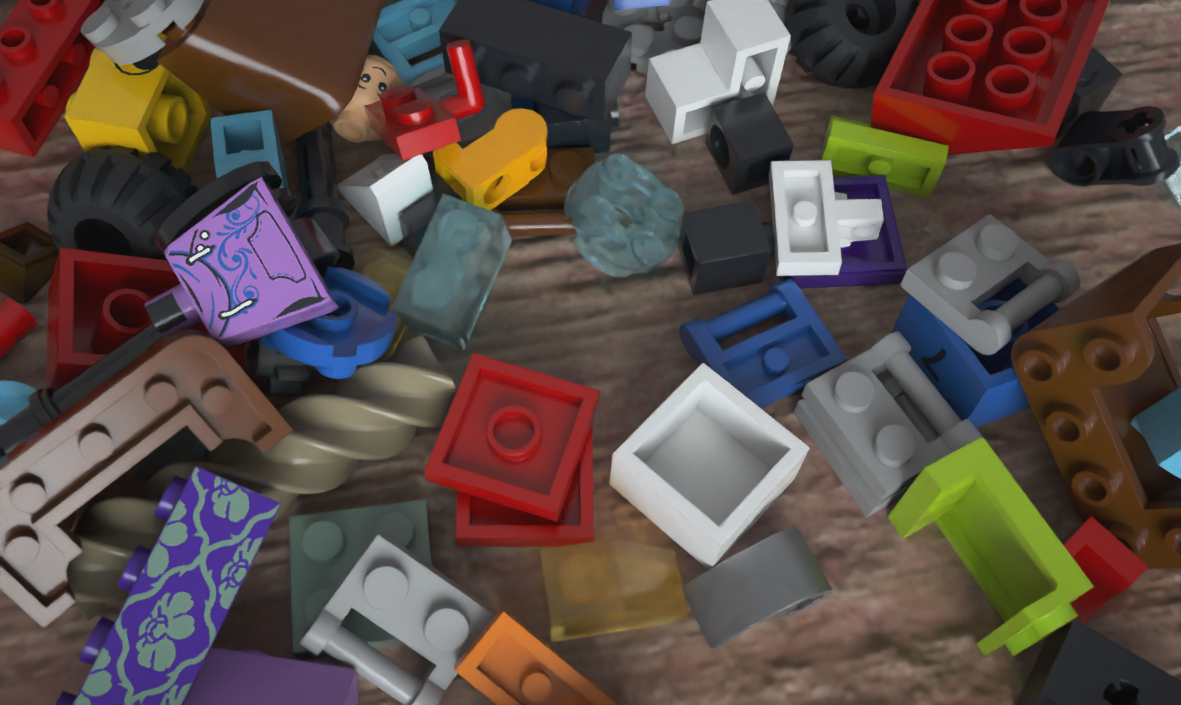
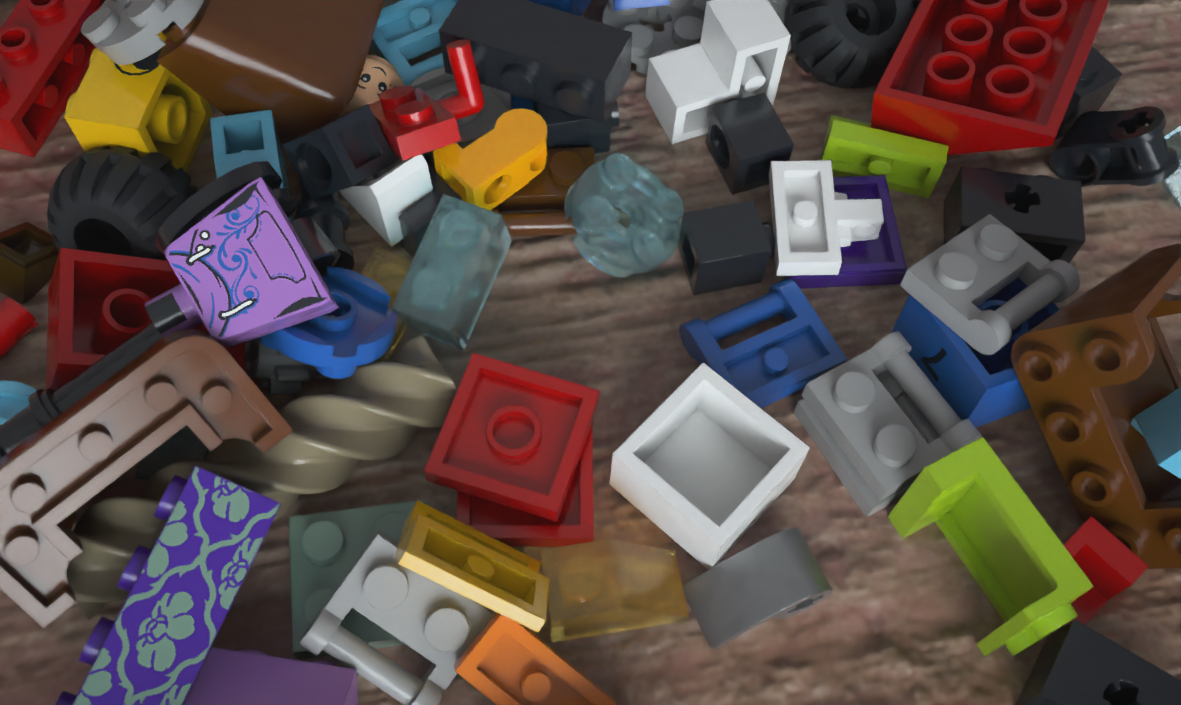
(340, 153): none -> black brick
(474, 565): none -> yellow slope
(1036, 208): none -> black brick

